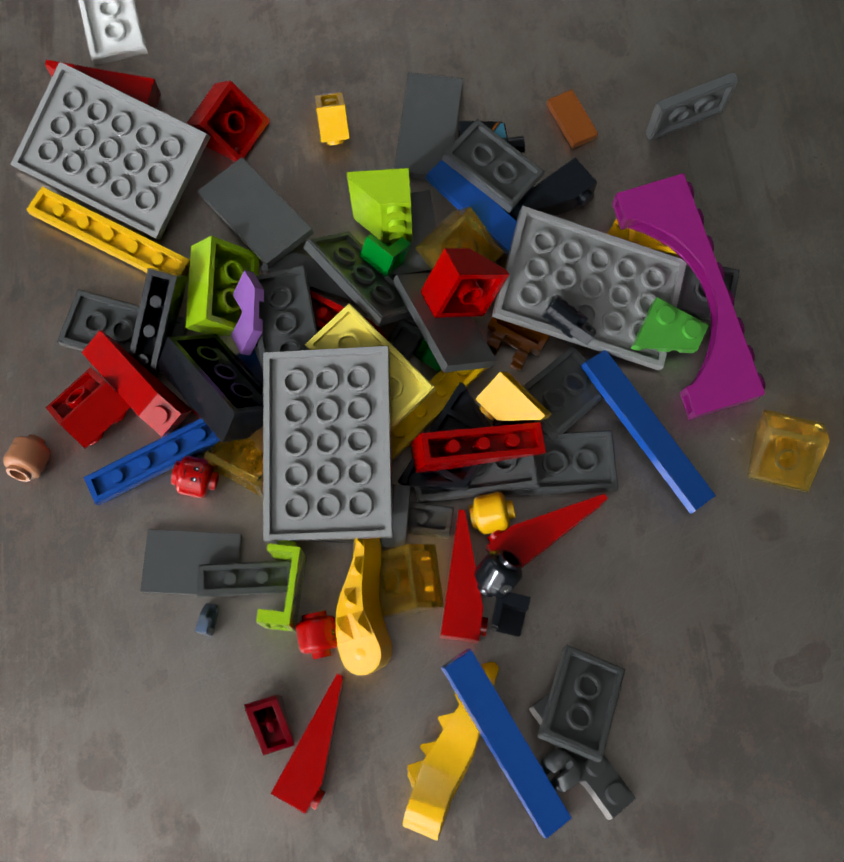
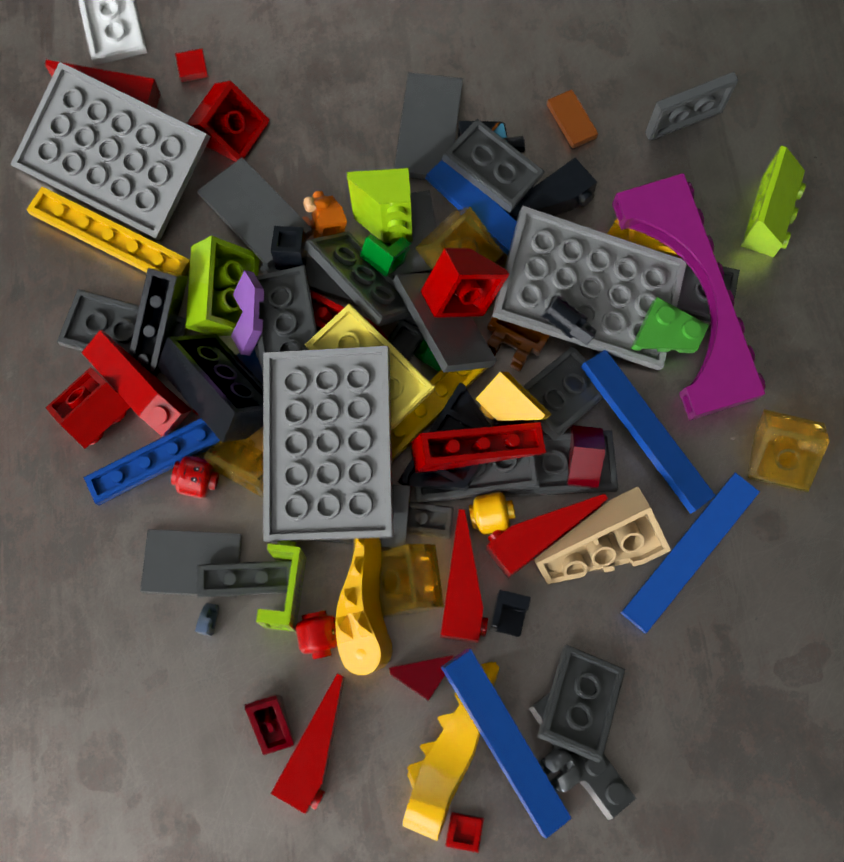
(26, 457): nougat head -> none
(191, 65): none -> red tile
(288, 247): none -> black panel
(326, 215): none -> orange piece
(332, 118): yellow slope -> none
(421, 676): none -> dark red slope
(464, 832): none -> red tile
(498, 573): black head -> none
(586, 456): none -> dark red slope
(612, 536): none -> tan wedge
(689, 553): none -> blue tile
(775, 205): none -> lime slope

